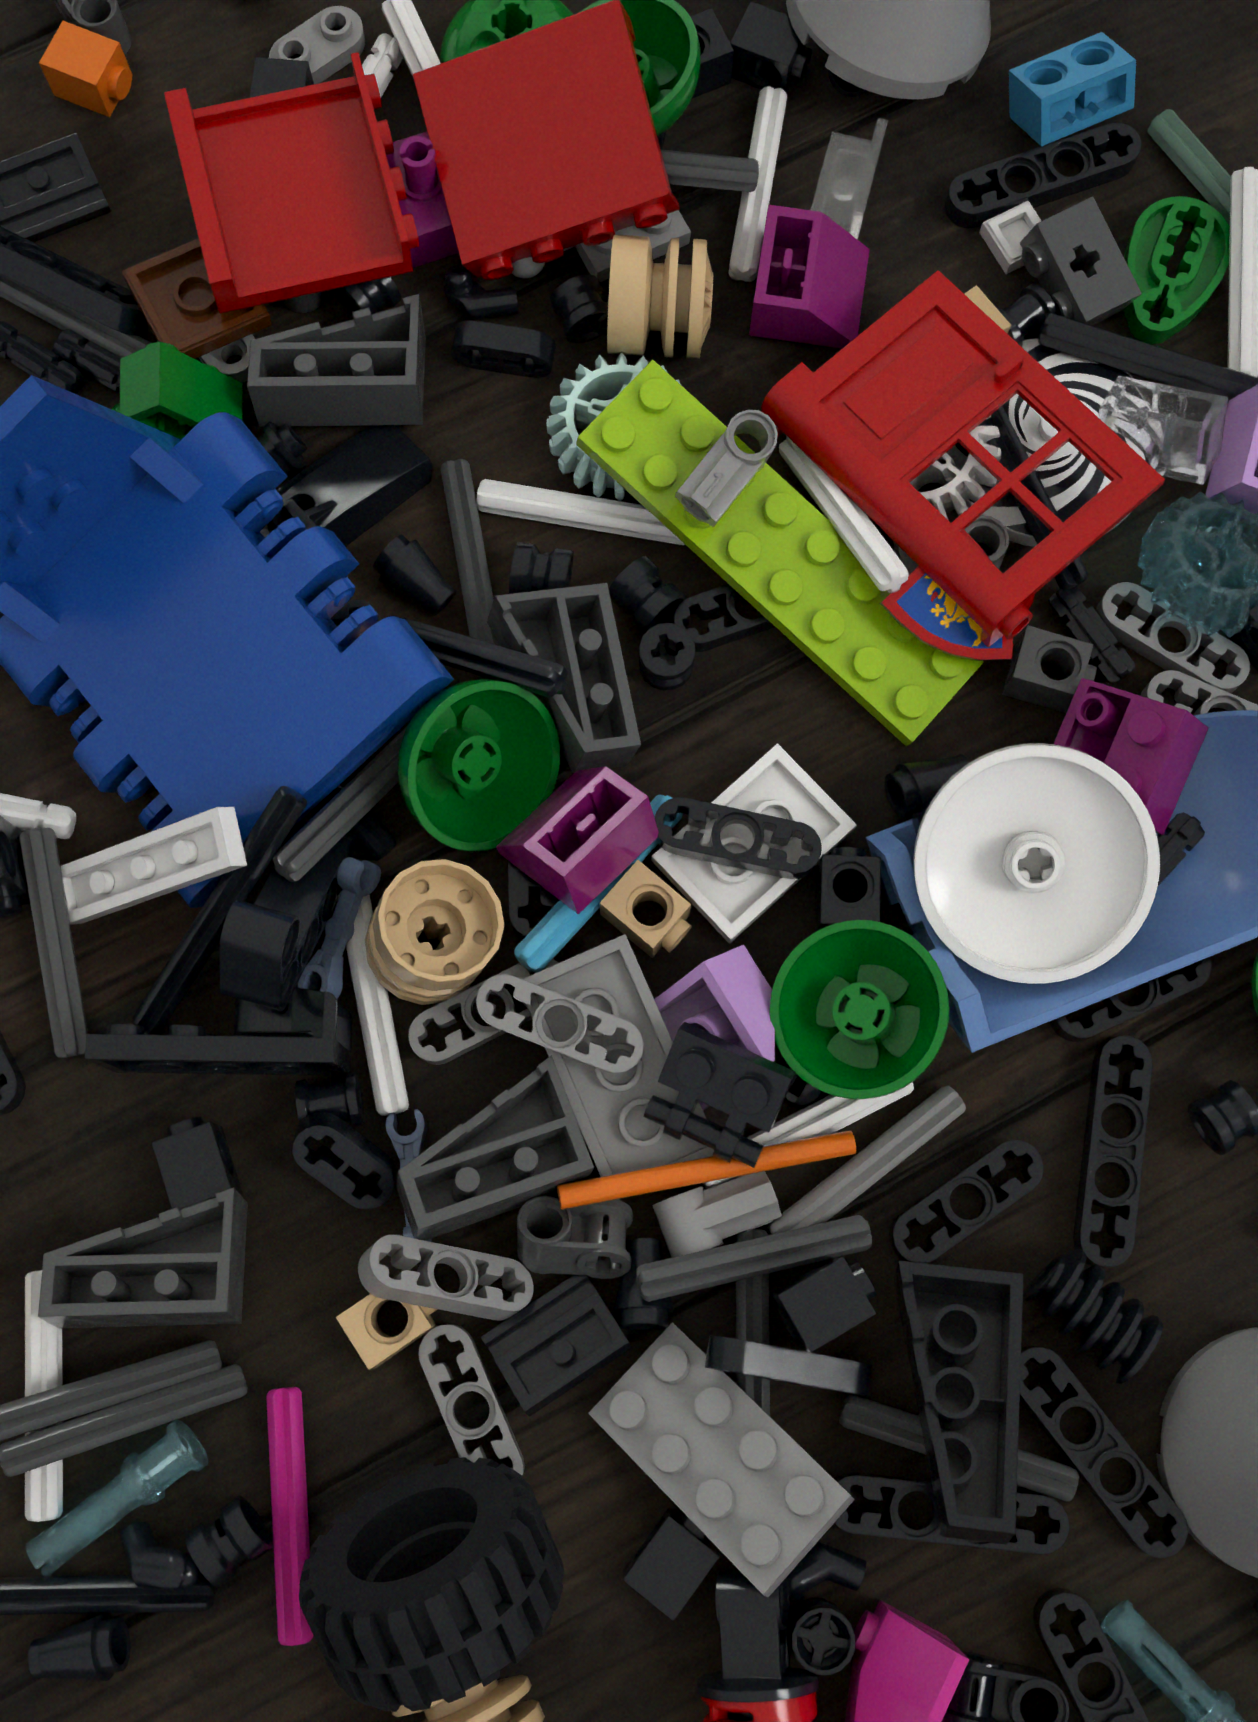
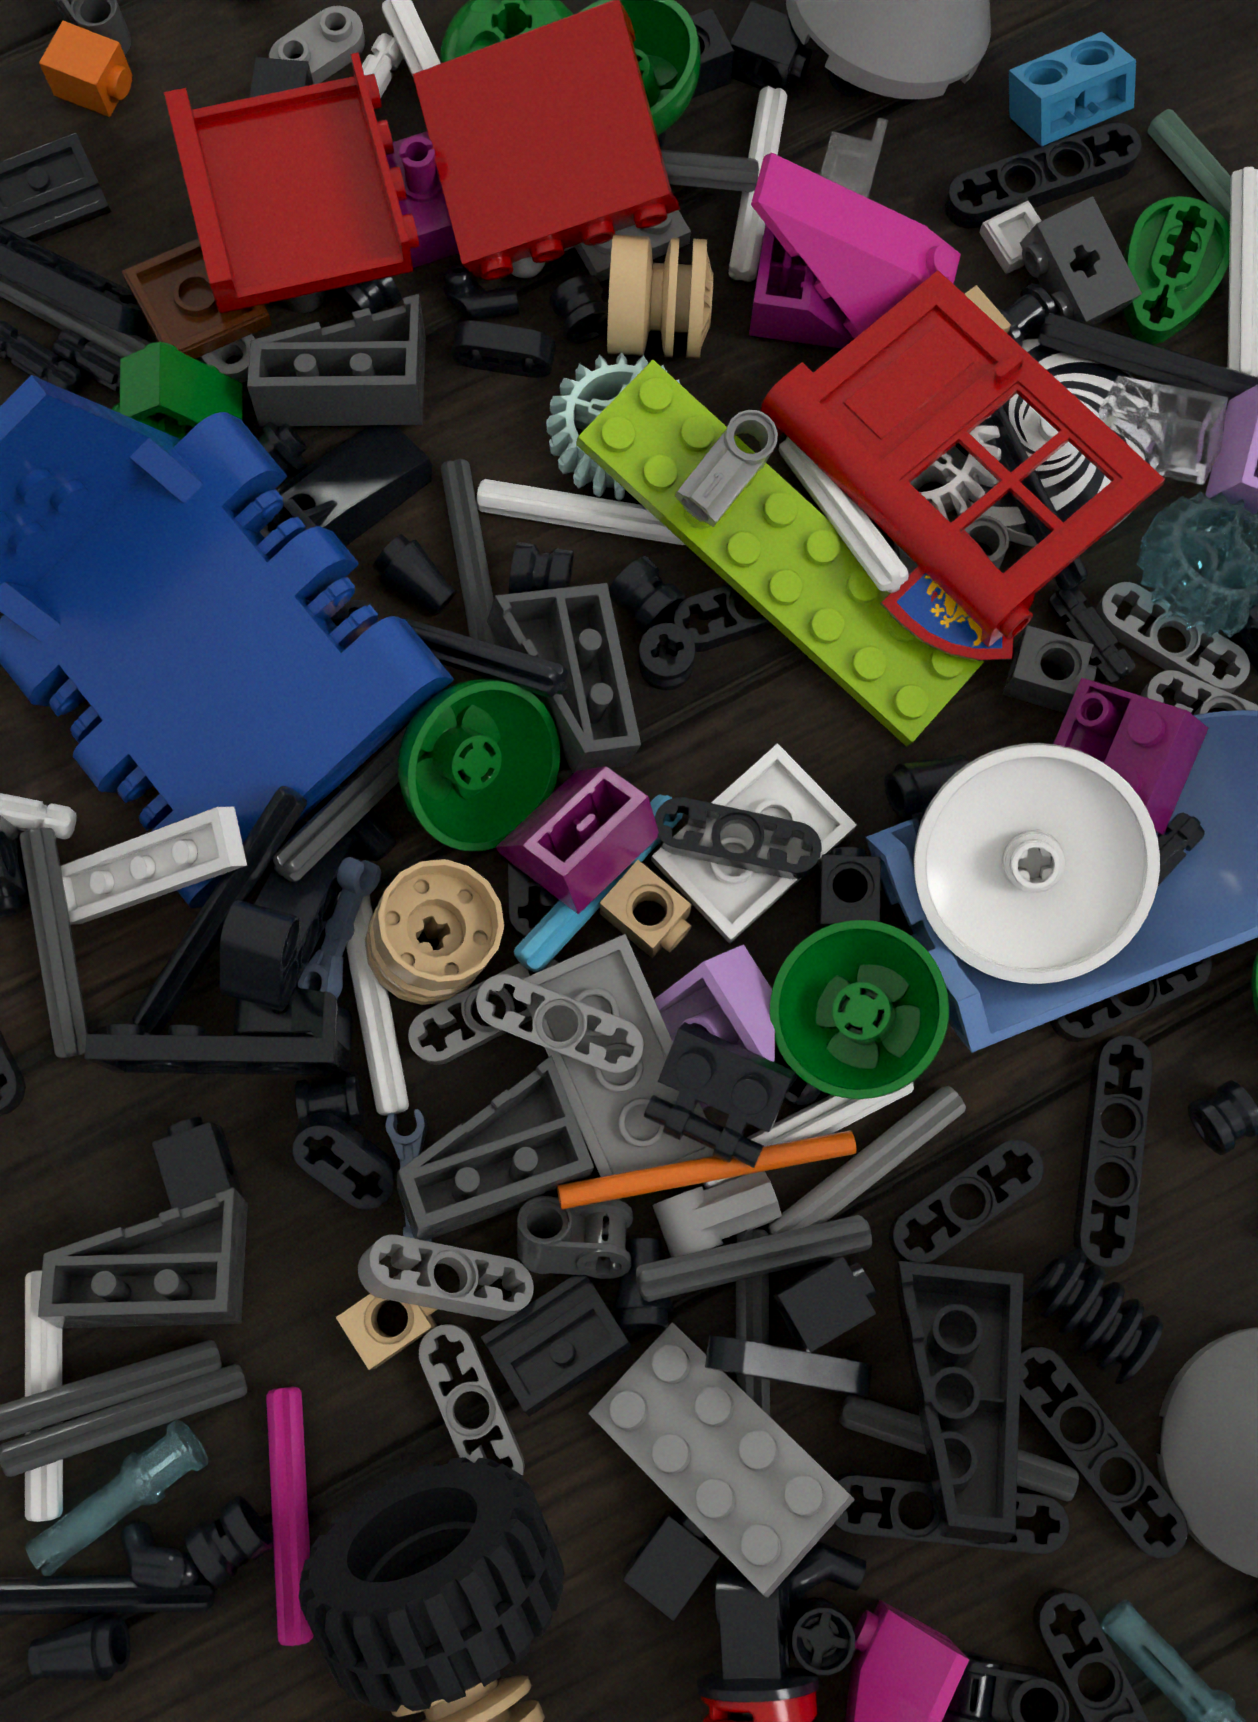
(852, 244): none -> dark pink wedge

